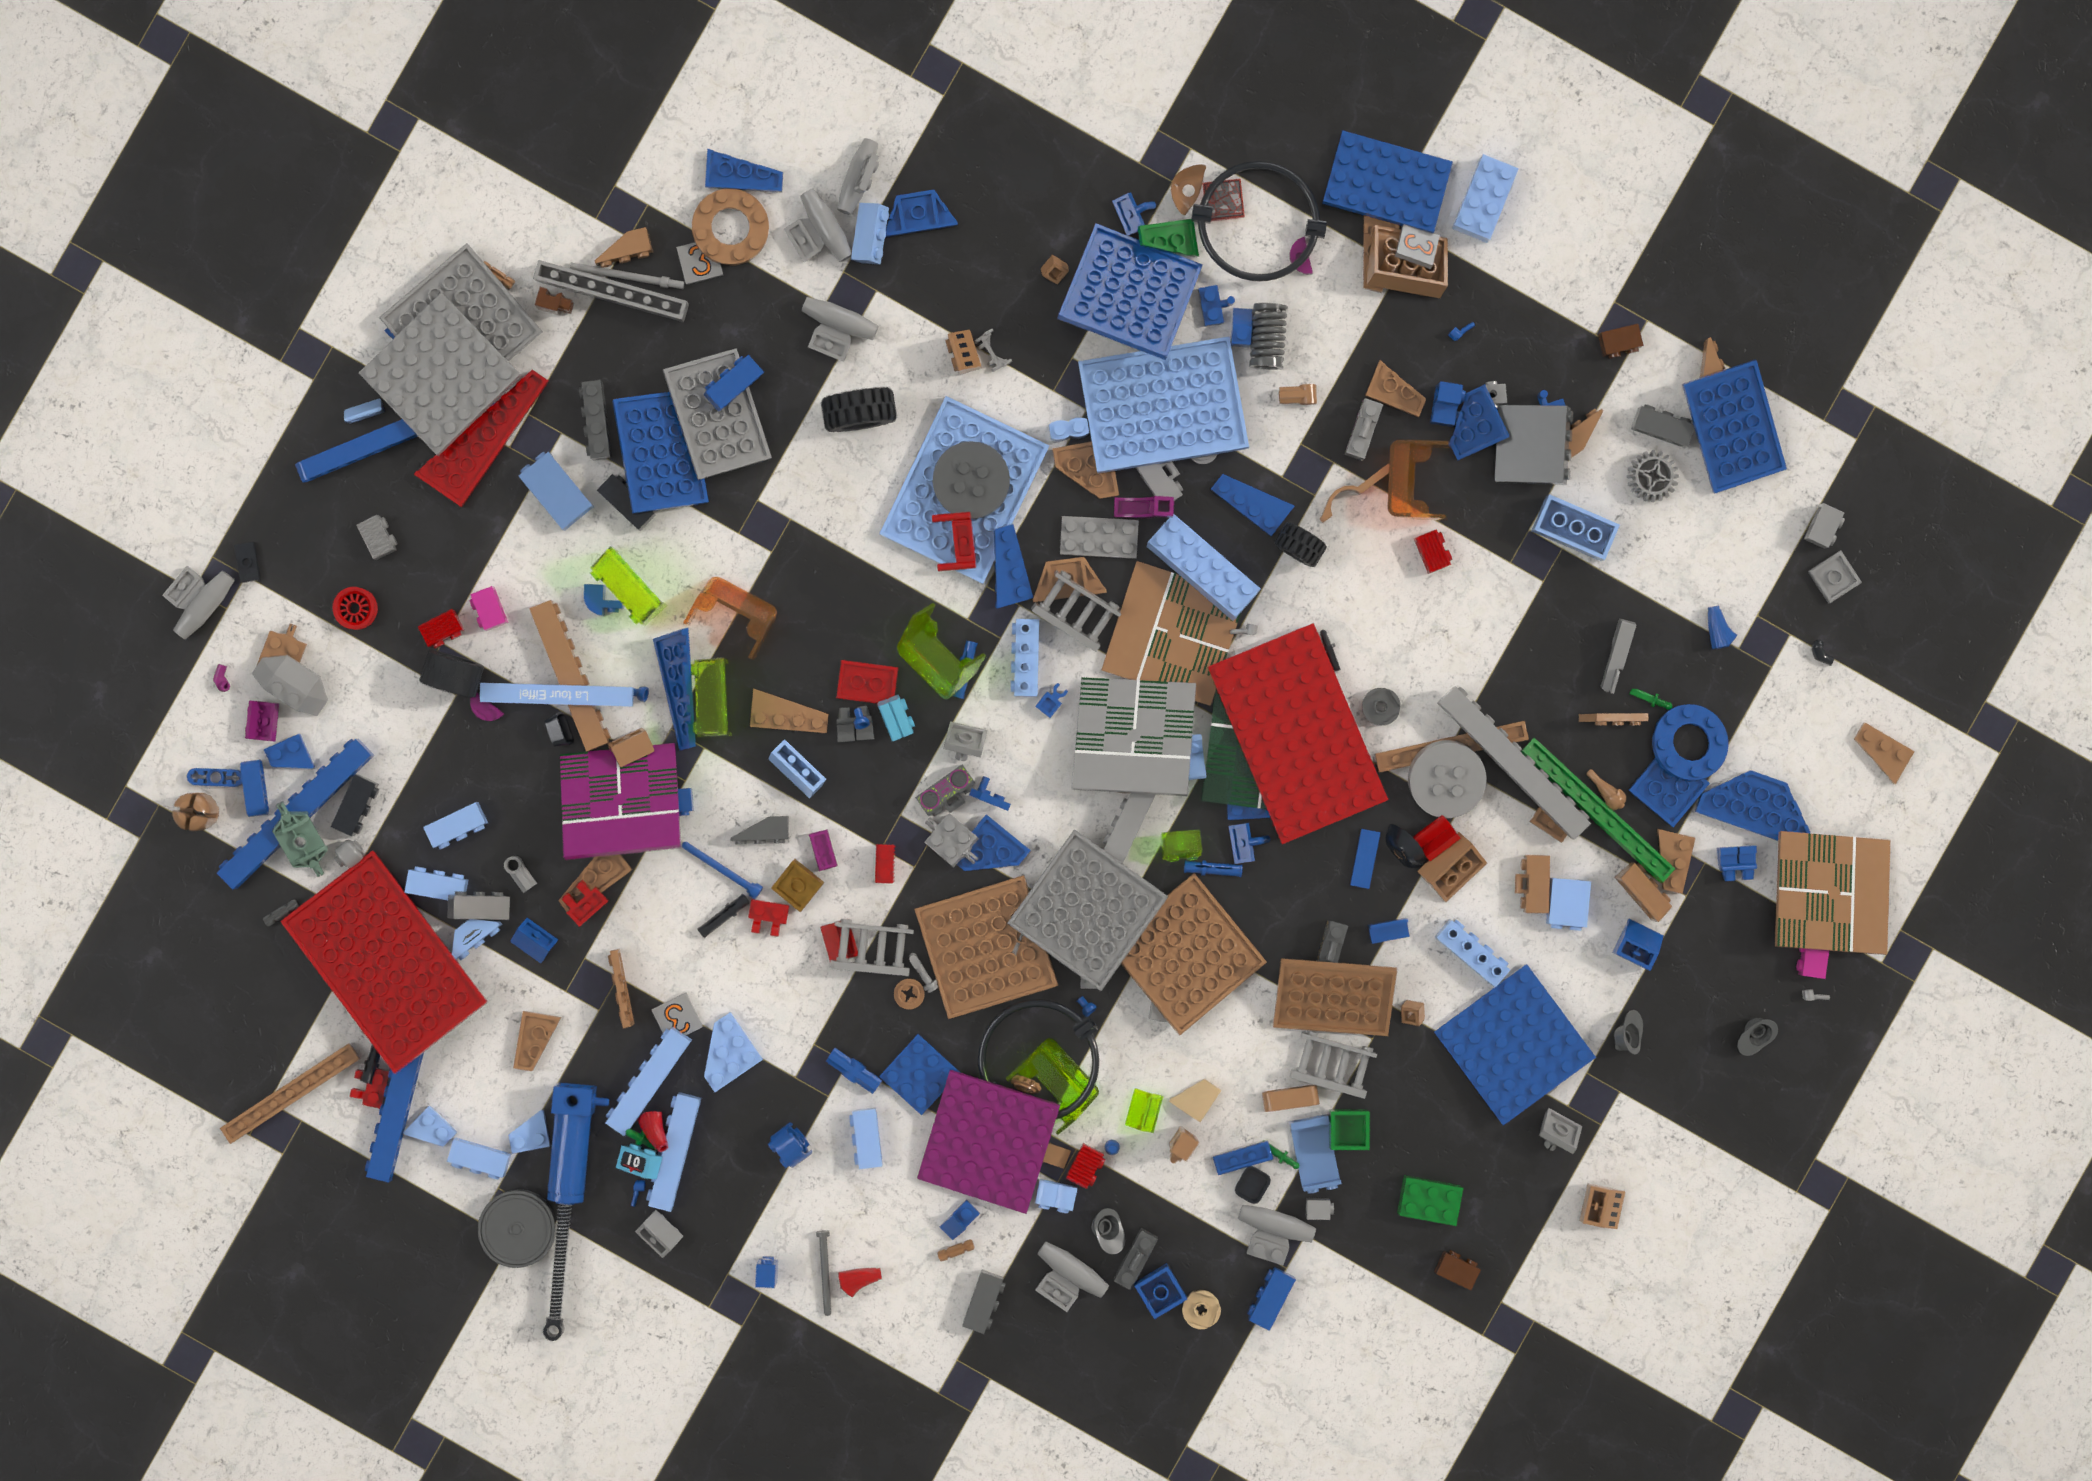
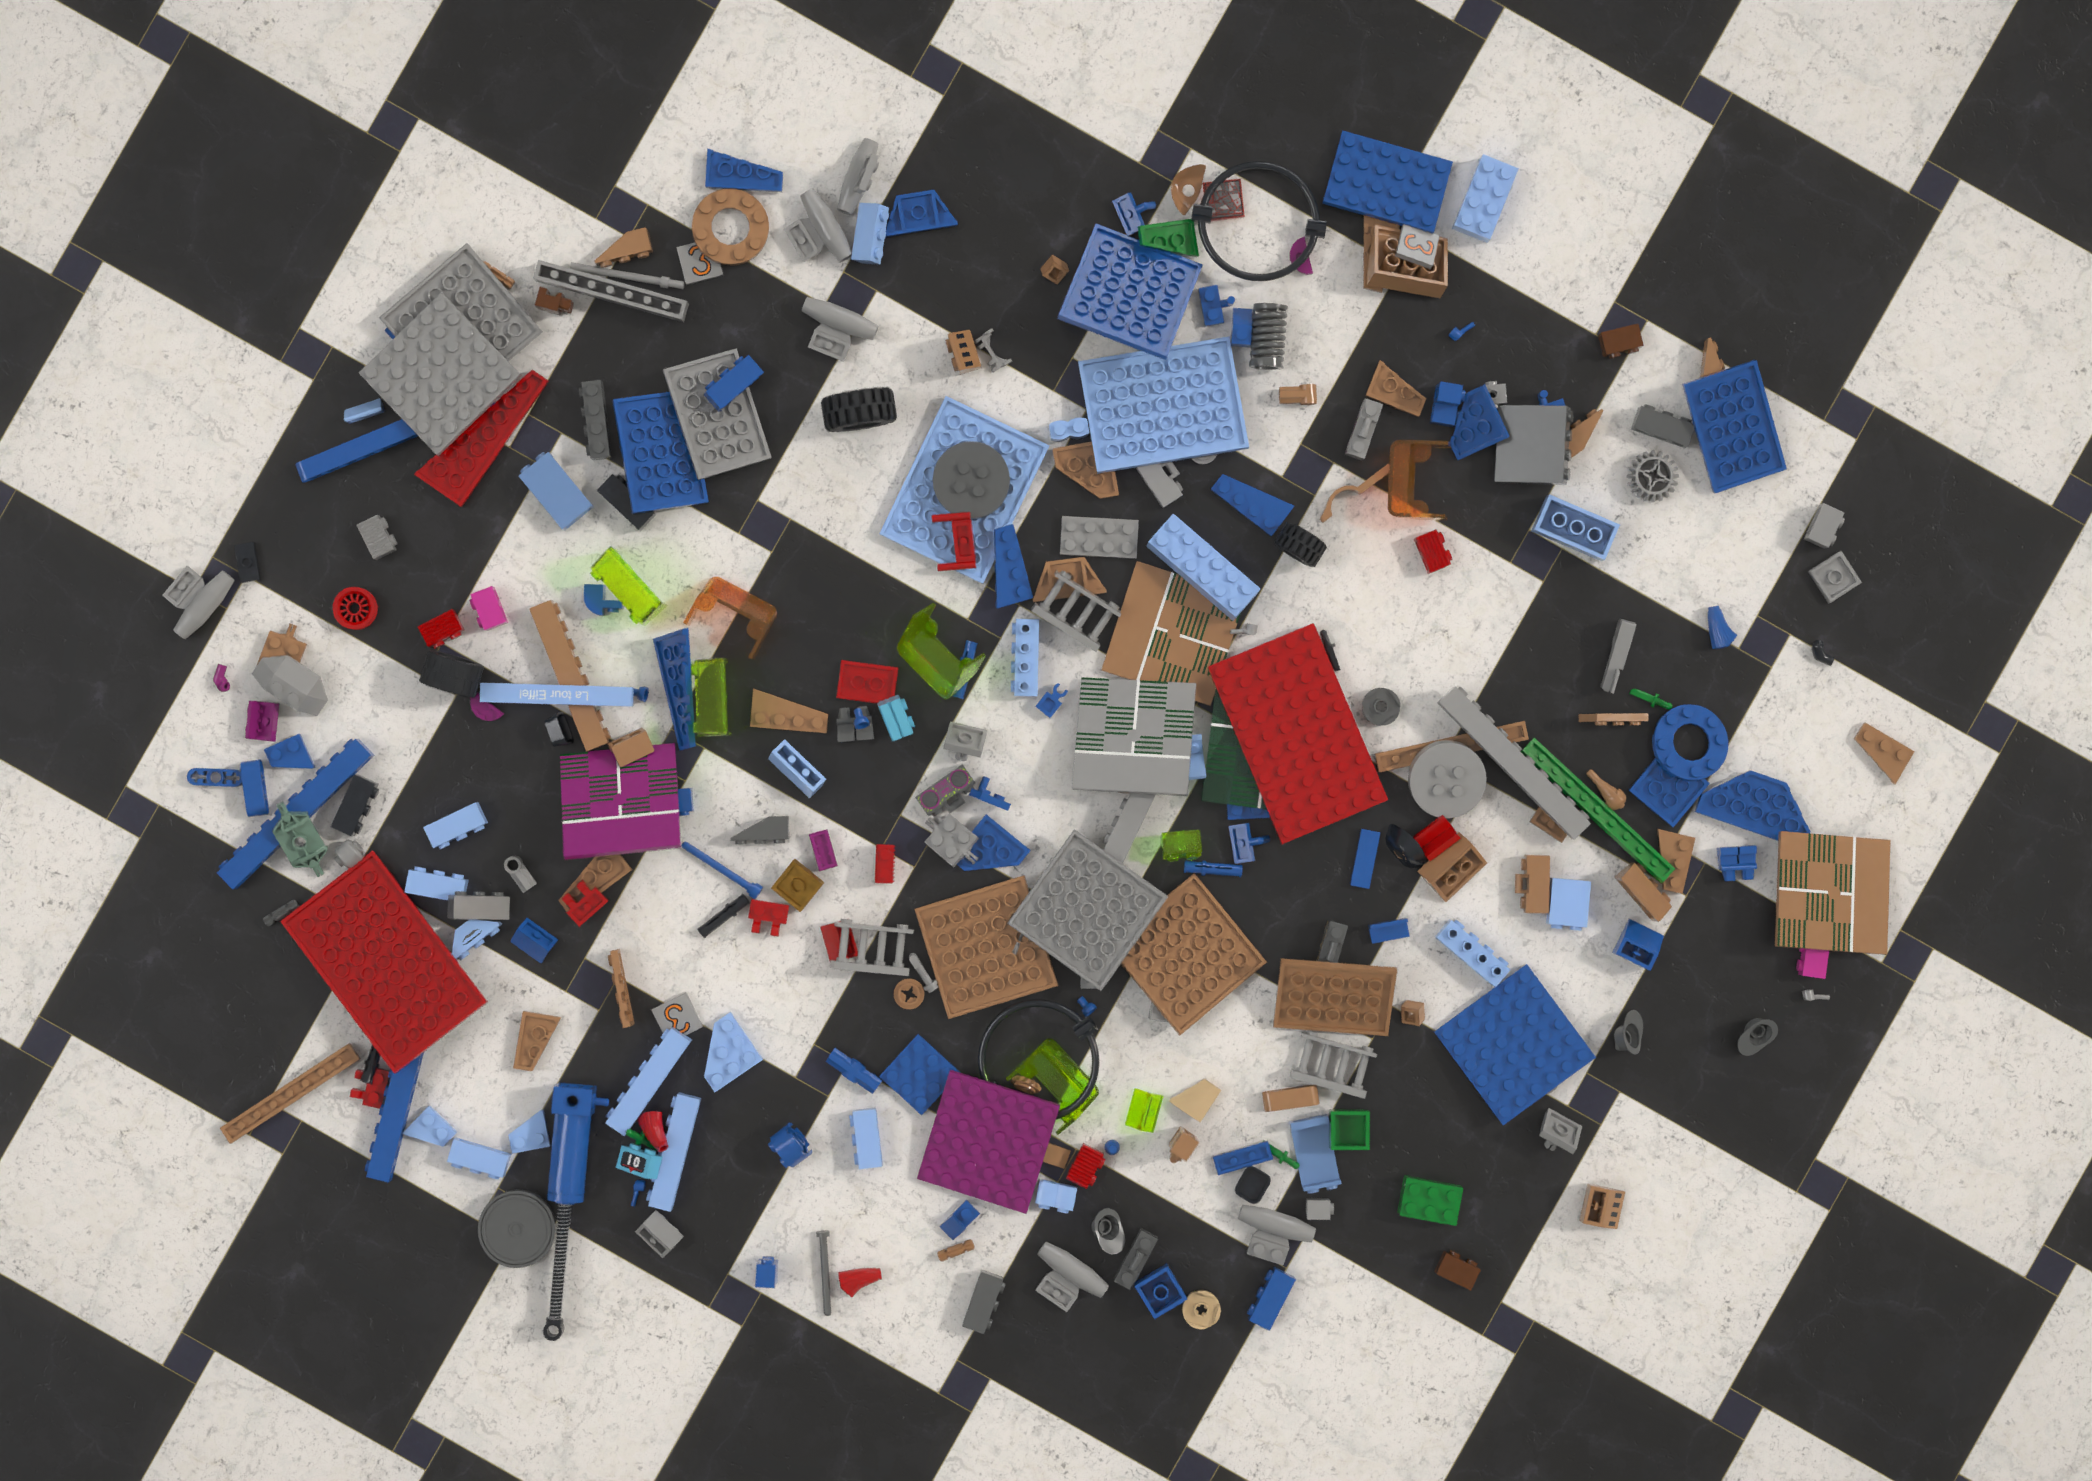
(191, 802): medium nougat cylinder -> none
(1144, 507): magenta arch -> none

